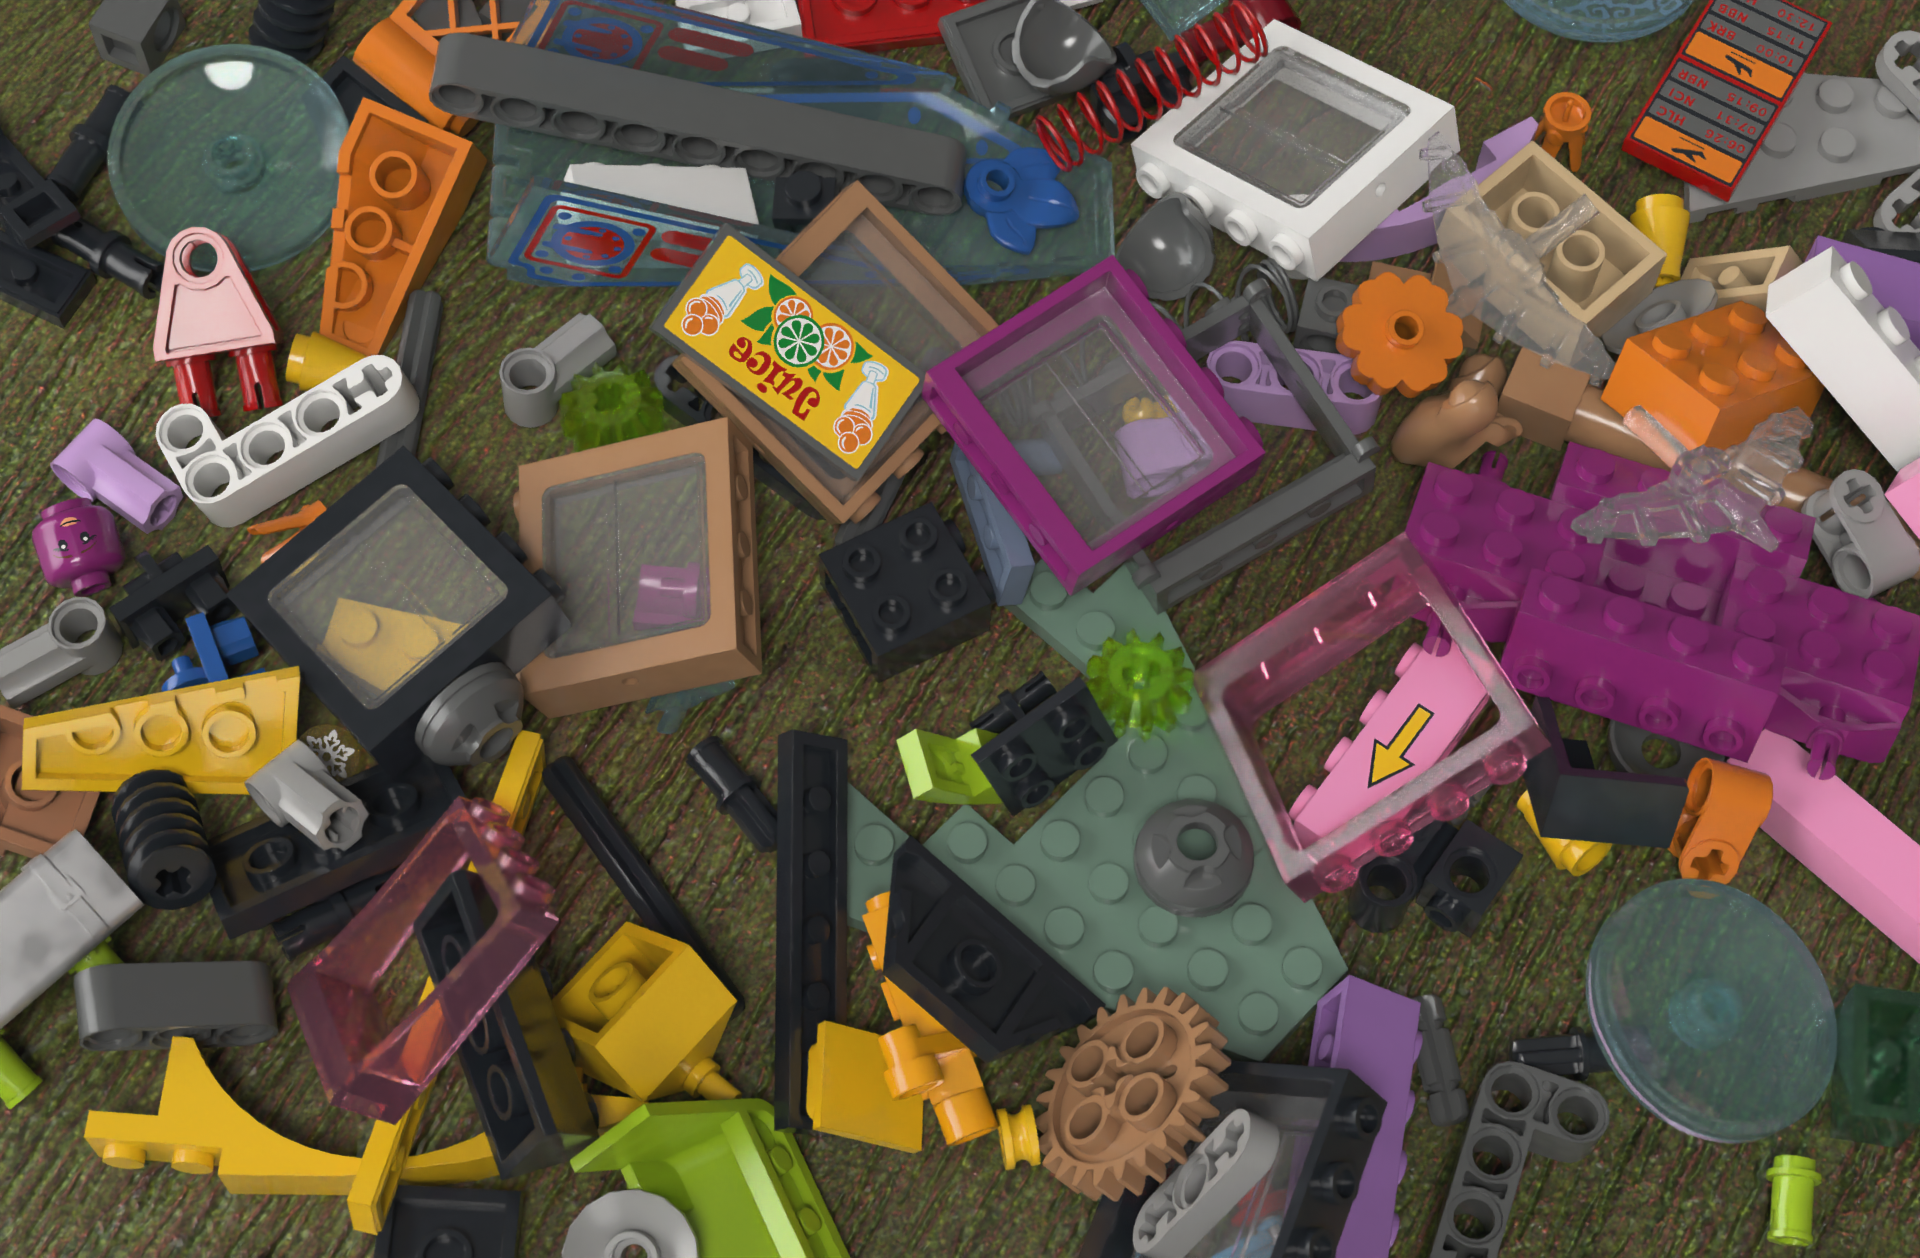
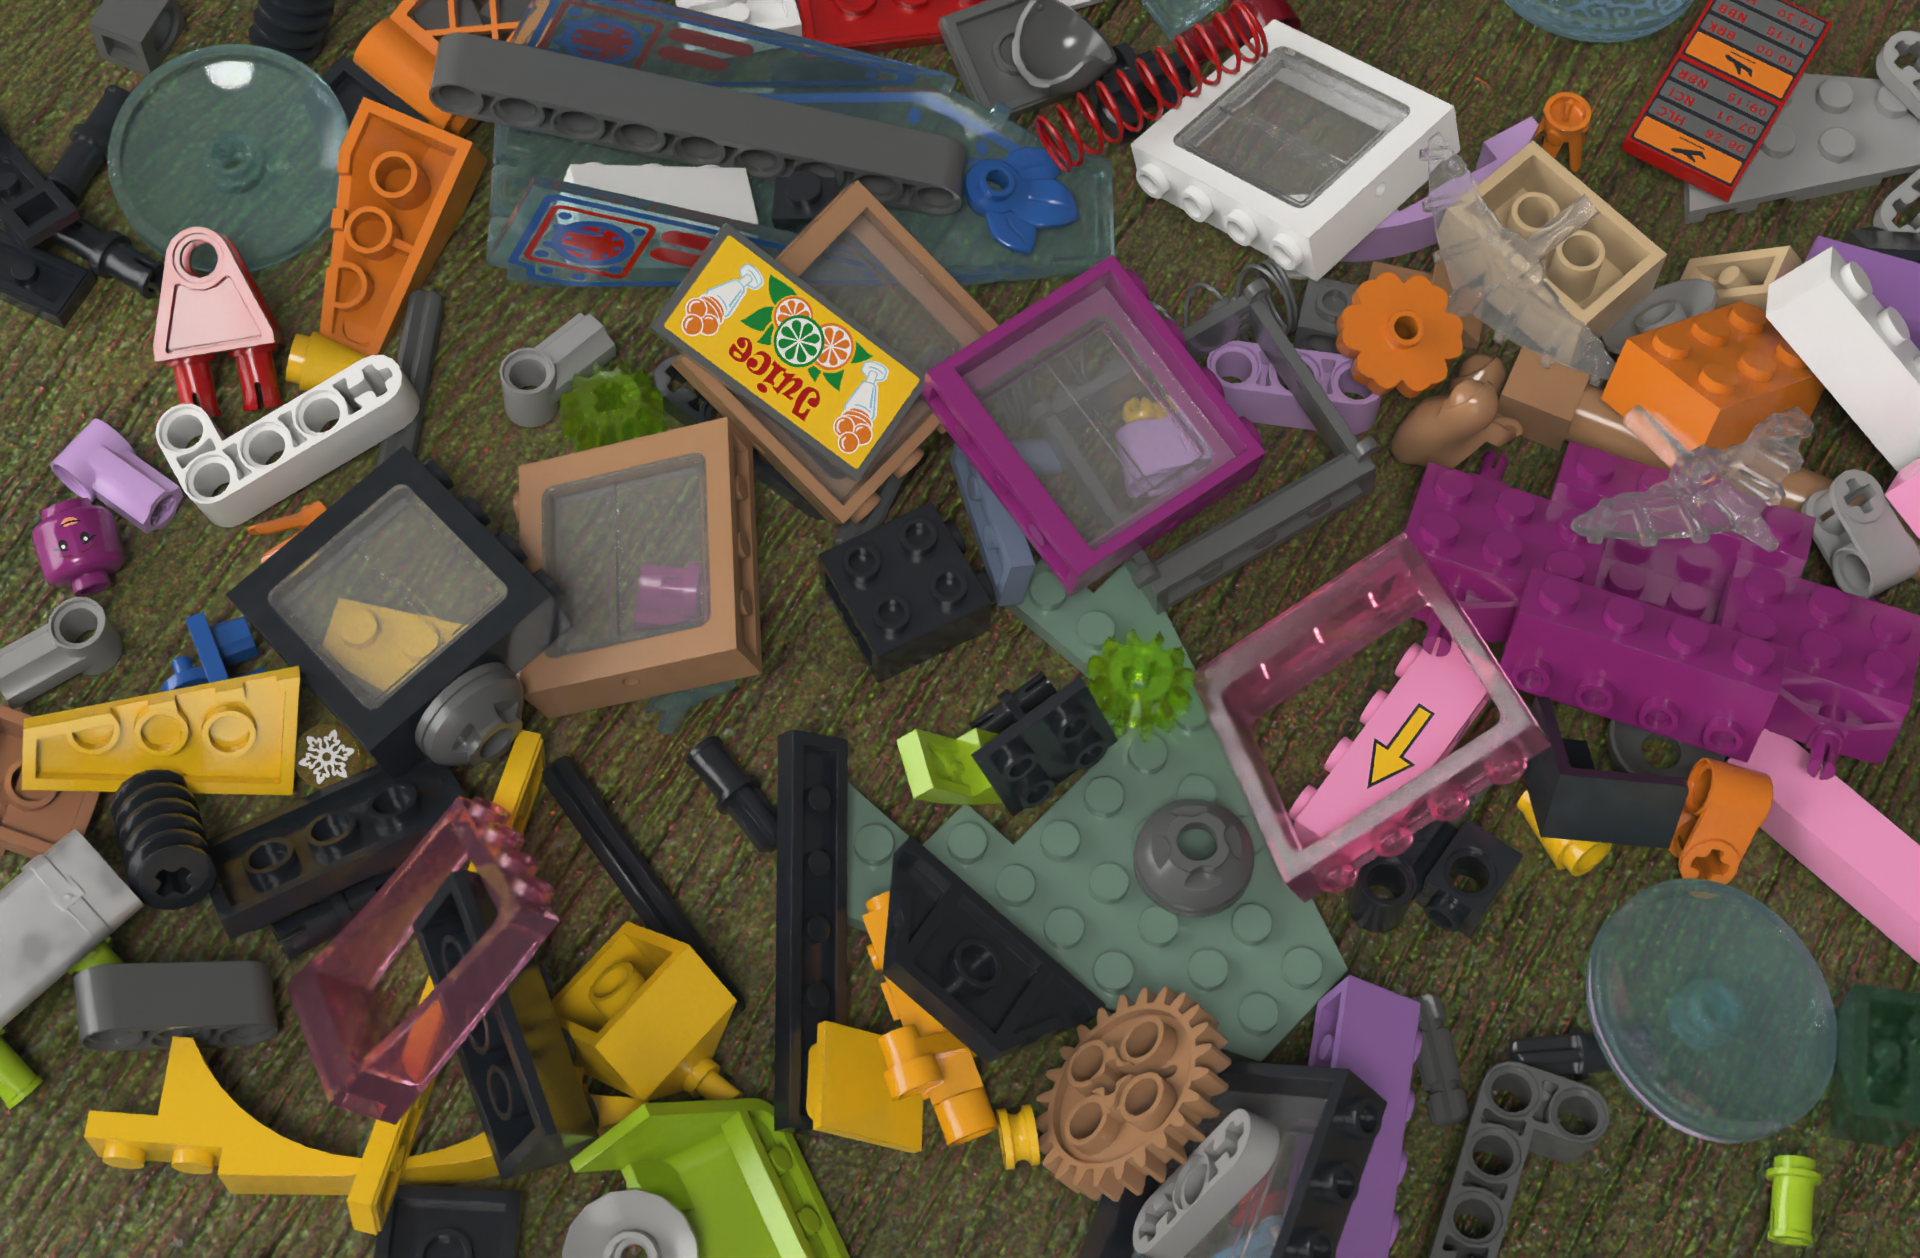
(169, 593): black hips -> none
(302, 792): light grey piece -> none
(1169, 248): dark grey helmet -> none
(1666, 224): yellow cone -> none

